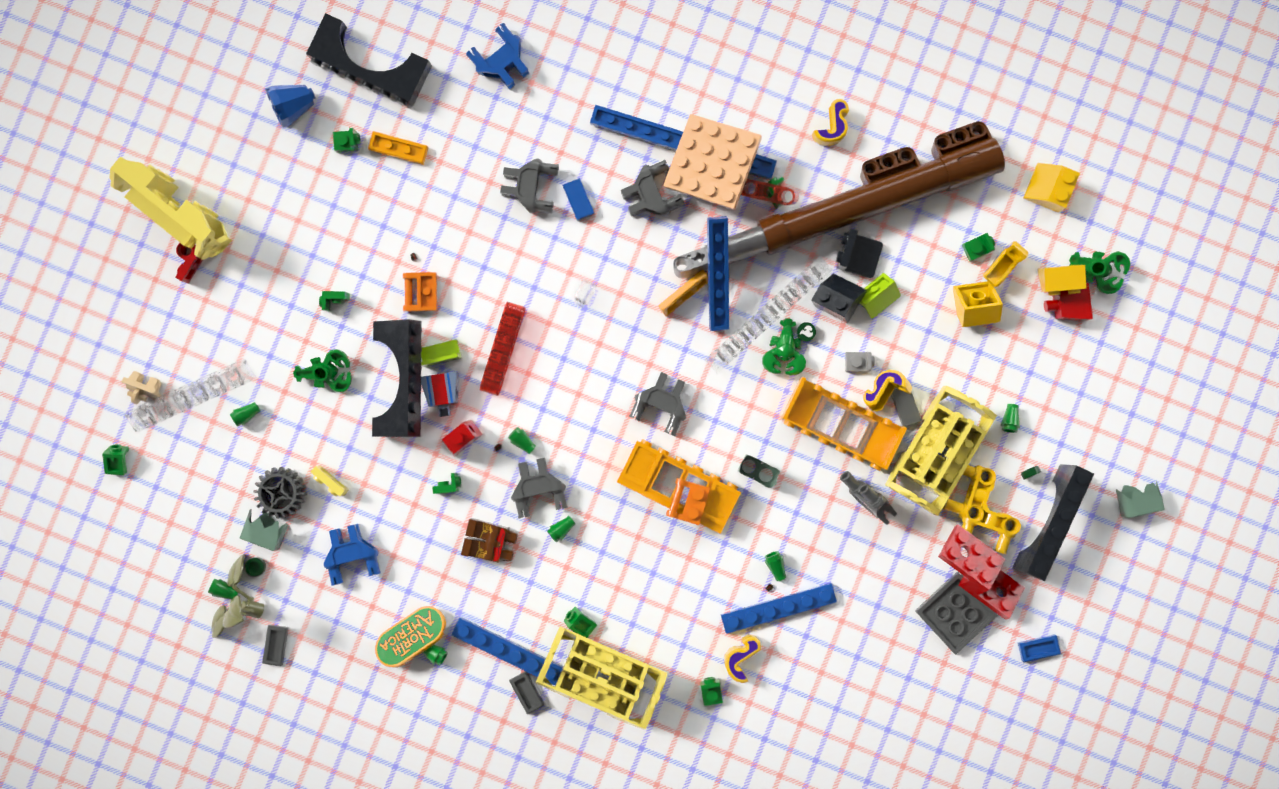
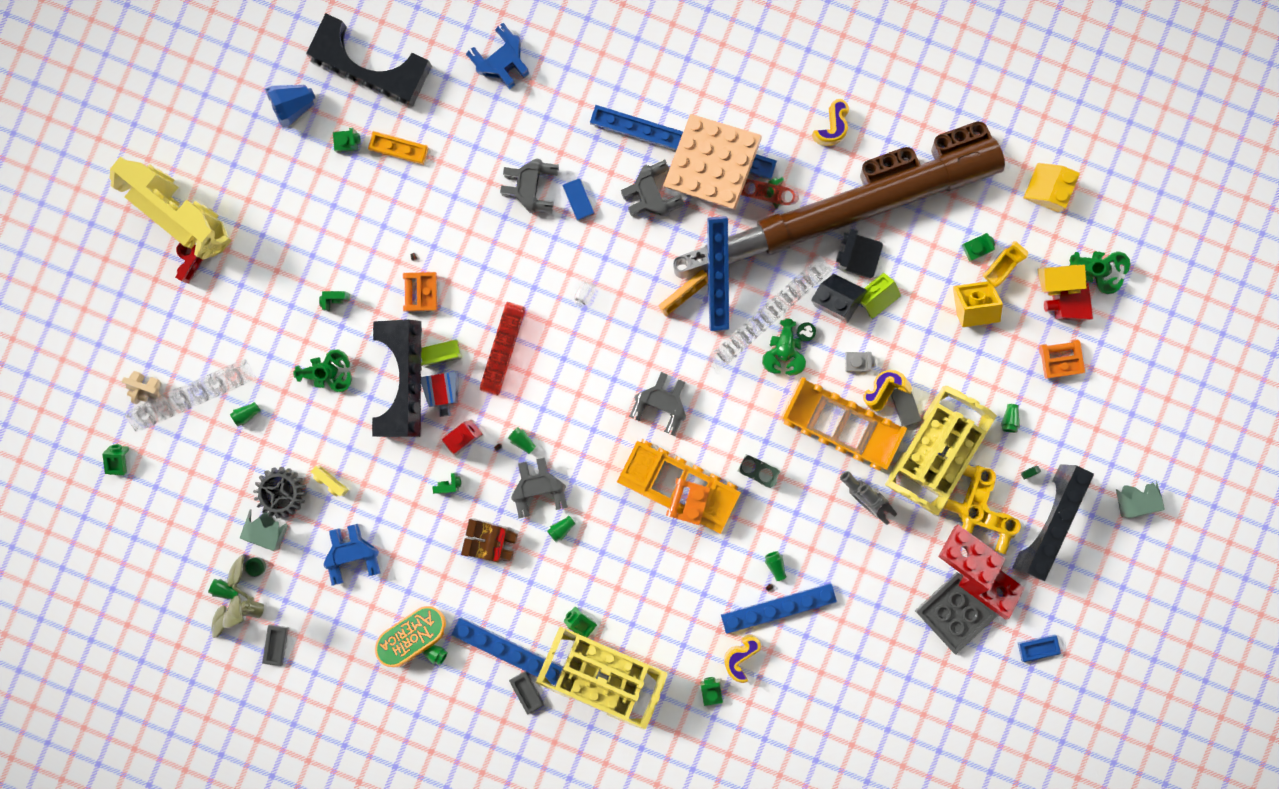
(1062, 365): none -> orange plate

